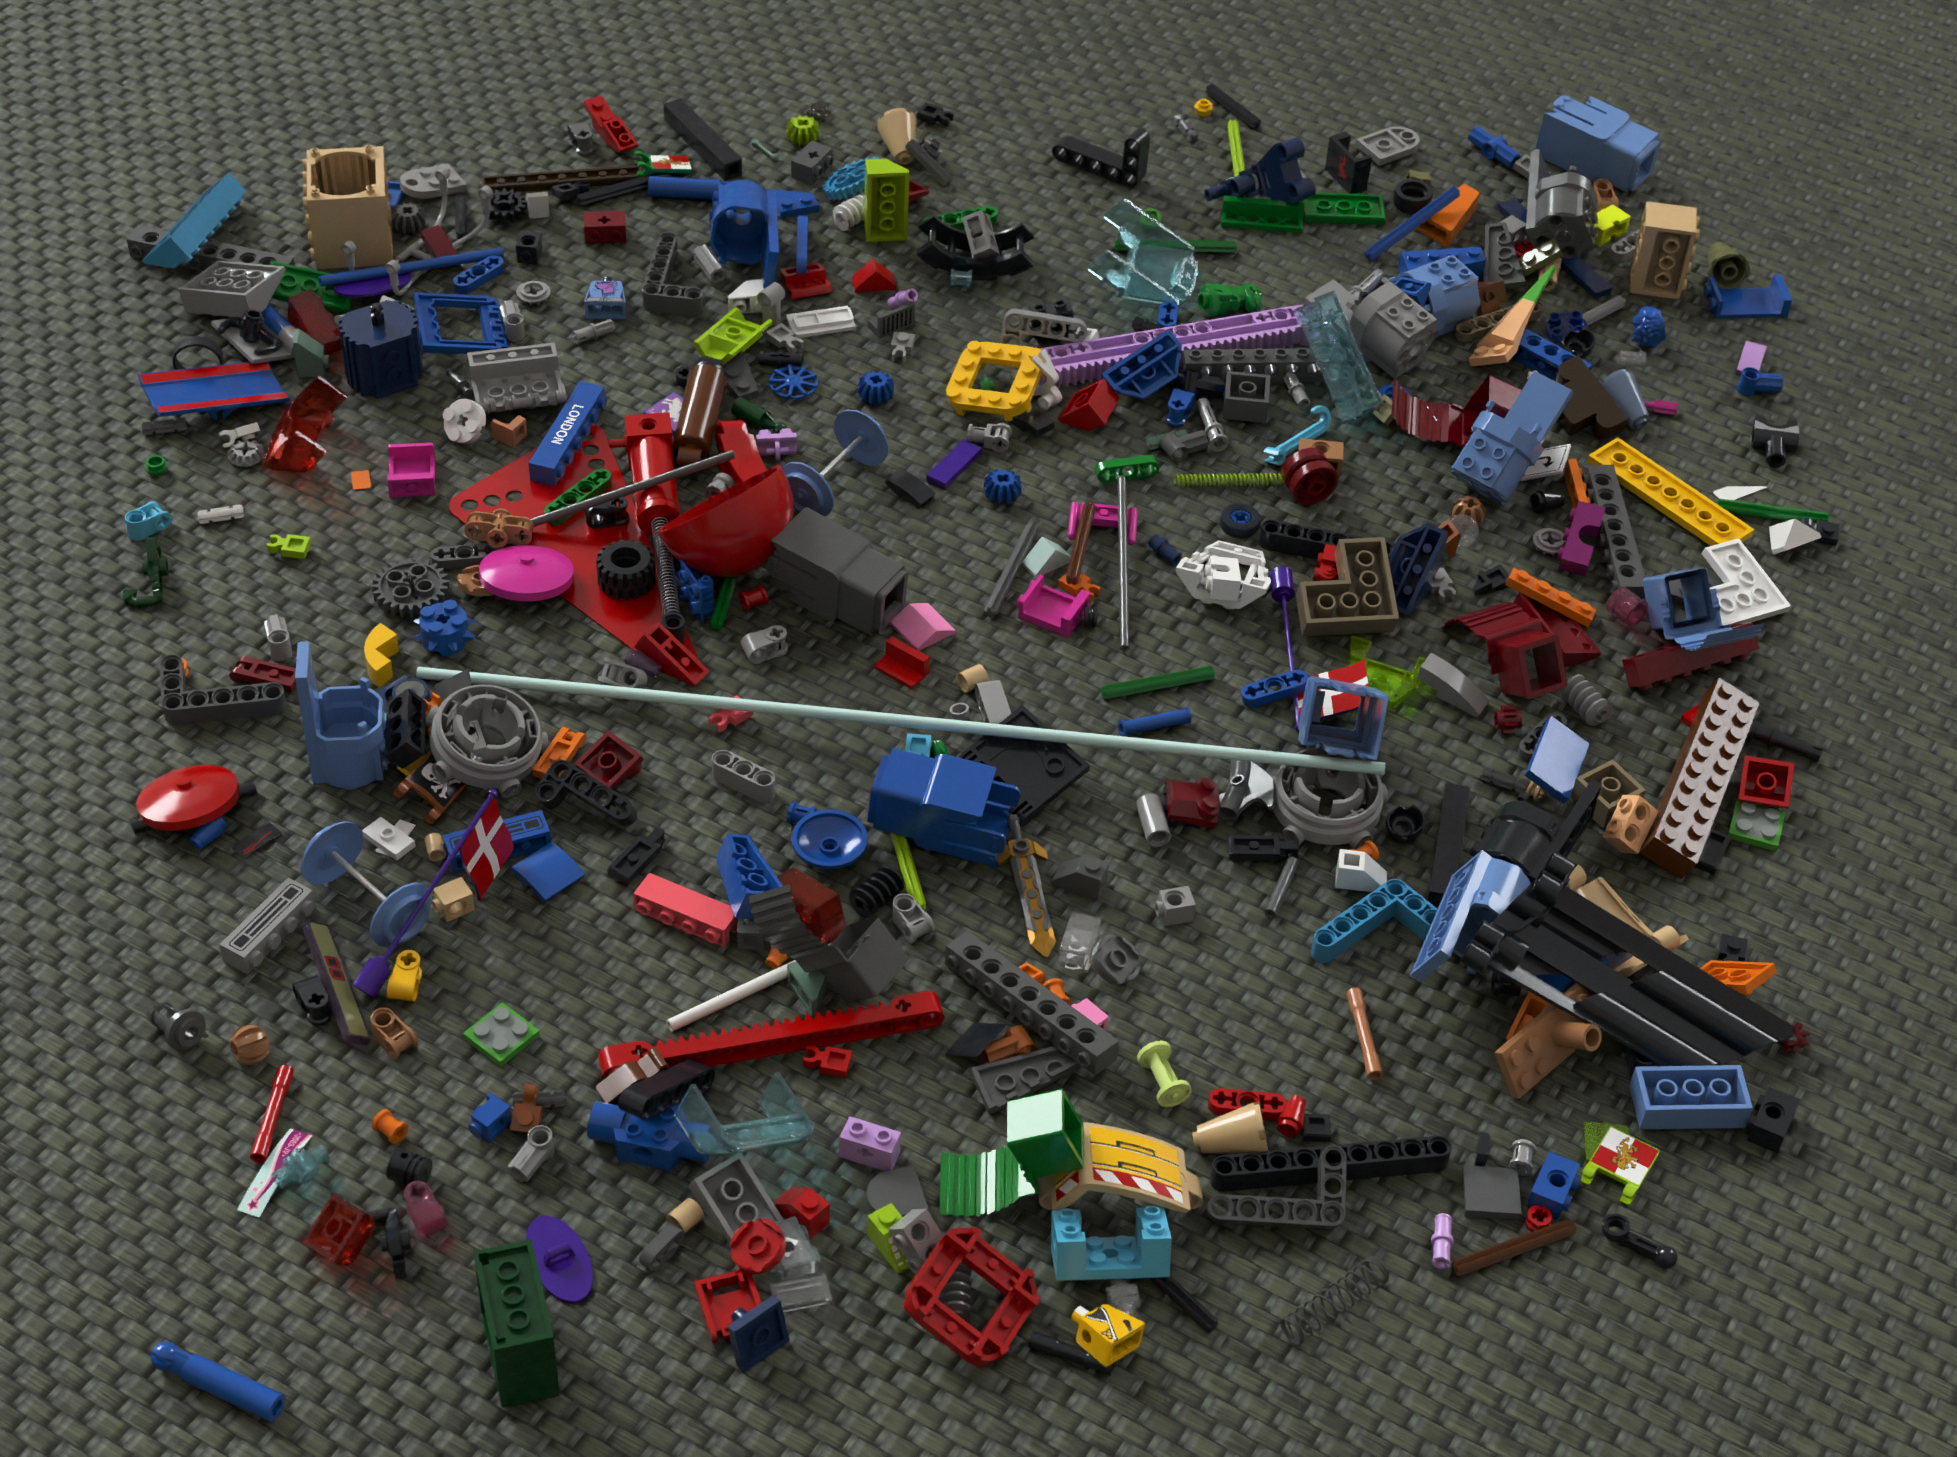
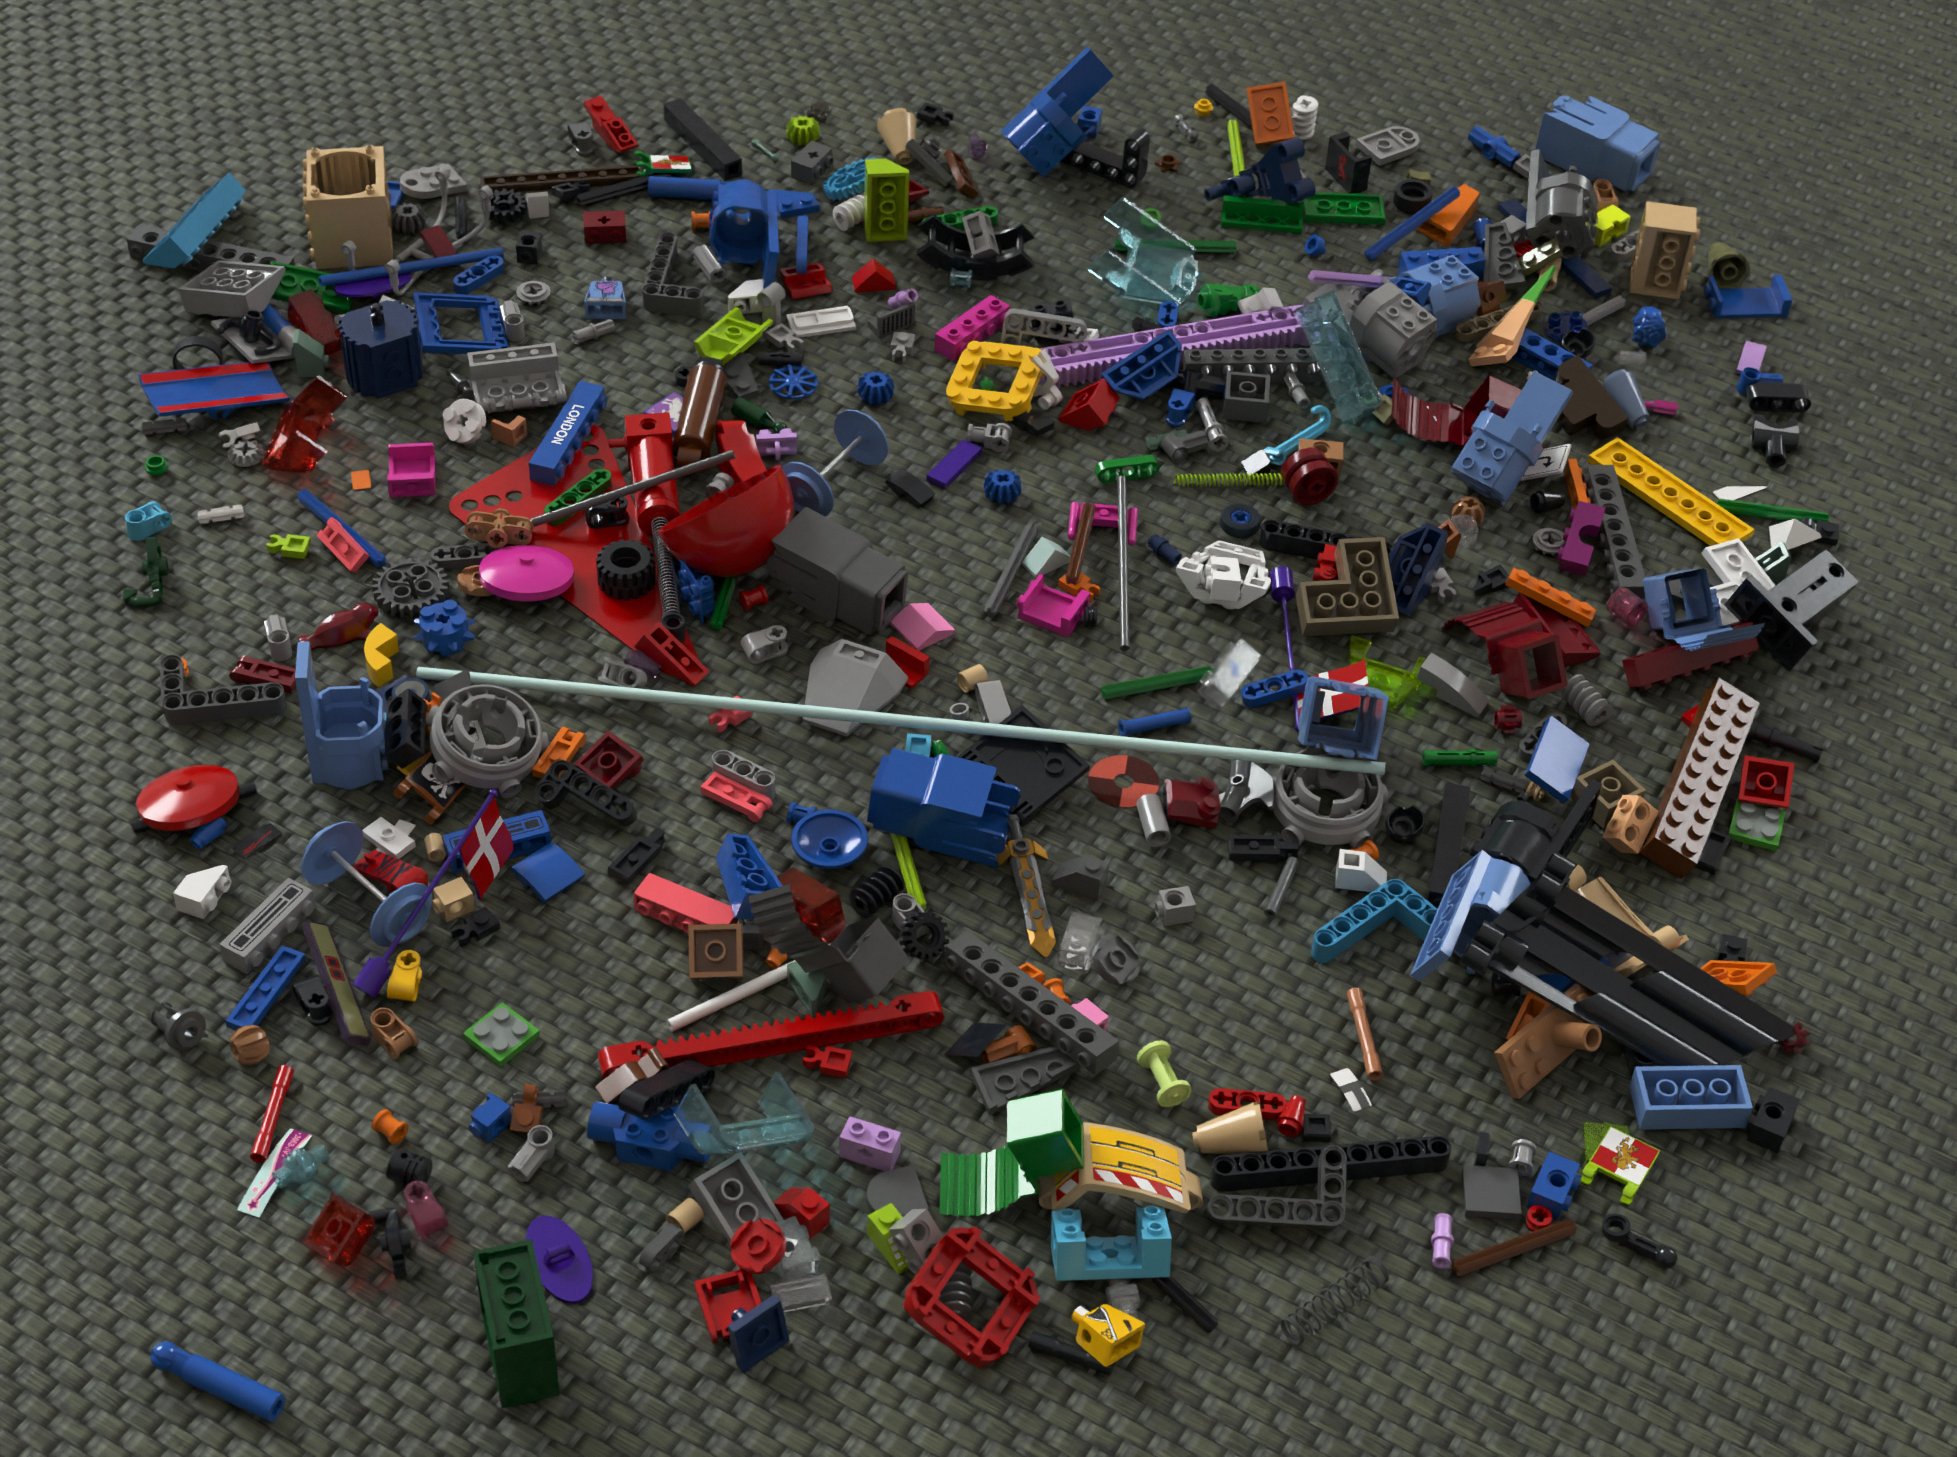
(201, 891): none -> white slope
(266, 988): none -> blue plate
(325, 513): none -> blue axle
(343, 545): none -> coral plate
(343, 627): none -> dark red animal
(390, 870): none -> red door
(478, 924): none -> black plate
(700, 220): none -> orange bush
(716, 951): none -> medium nougat brick
(736, 796): none -> coral plate
(853, 679): none -> light grey wedge
(922, 212): none -> reddish brown pin
(937, 941): none -> black tyre
(960, 173): none -> reddish brown plate
(973, 325): none -> dark pink brick
(977, 146): none -> clear purple cone
(1045, 127): none -> blue piece
(1088, 117): none -> blue brick
(1102, 780): none -> clear red sticker
(1168, 162): none -> reddish brown plate
(1228, 672): none -> clear brick
(1257, 463): none -> slope
(1265, 300): none -> white slope
(1270, 113): none -> orange plate
(1304, 117): none -> white piece
(1315, 246): none -> blue tile
(1346, 279): none -> lavender axle
(1351, 1089): none -> sticker
(1466, 758): none -> green pin
(1479, 230): none -> blue cone
(1775, 562): none -> sand green slope
(1778, 397): none -> black beam
(1792, 606): none -> black brick

